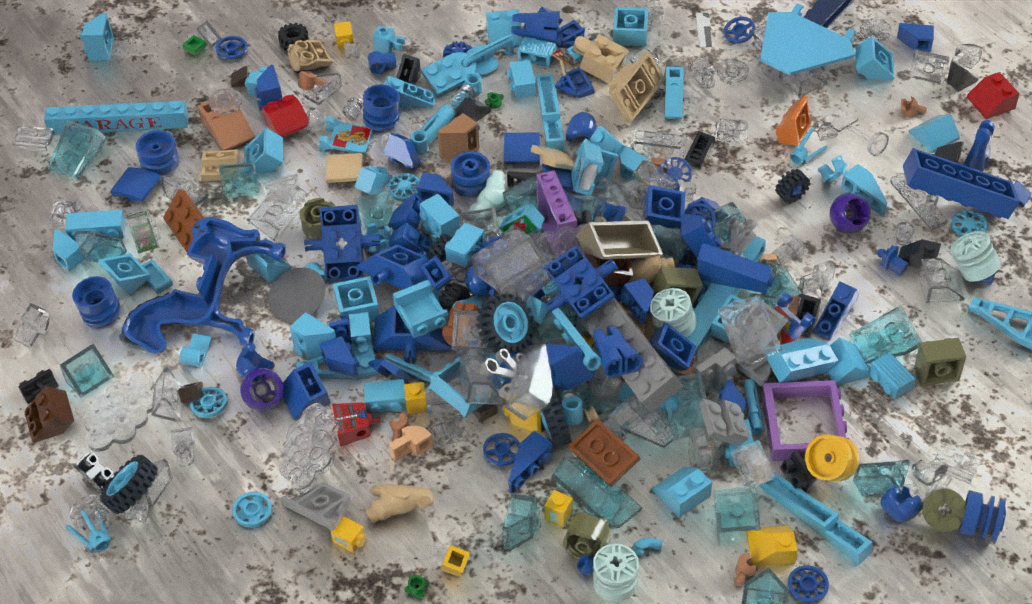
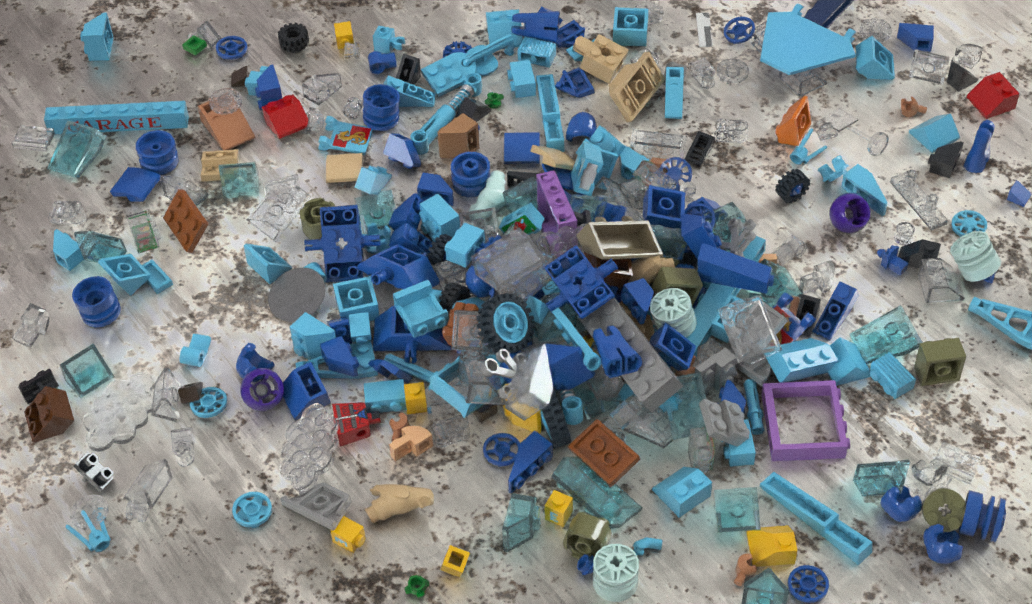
(104, 222): medium azure brick -> none
(129, 484): black wheel -> none
(217, 251): blue animal -> none
(265, 151): medium azure slope -> none
(308, 55): tan slope -> none
(308, 80): nougat piece -> none
(403, 186): medium azure wheel -> none
(436, 273): blue slope -> none
(560, 56): tan piece -> none
(591, 414): tan bush -> none
(753, 464): clear slope -> none
(800, 474): black hips -> none
(832, 458): yellow wheel -> none
(941, 546): none -> blue hair
(960, 184): blue brick -> none

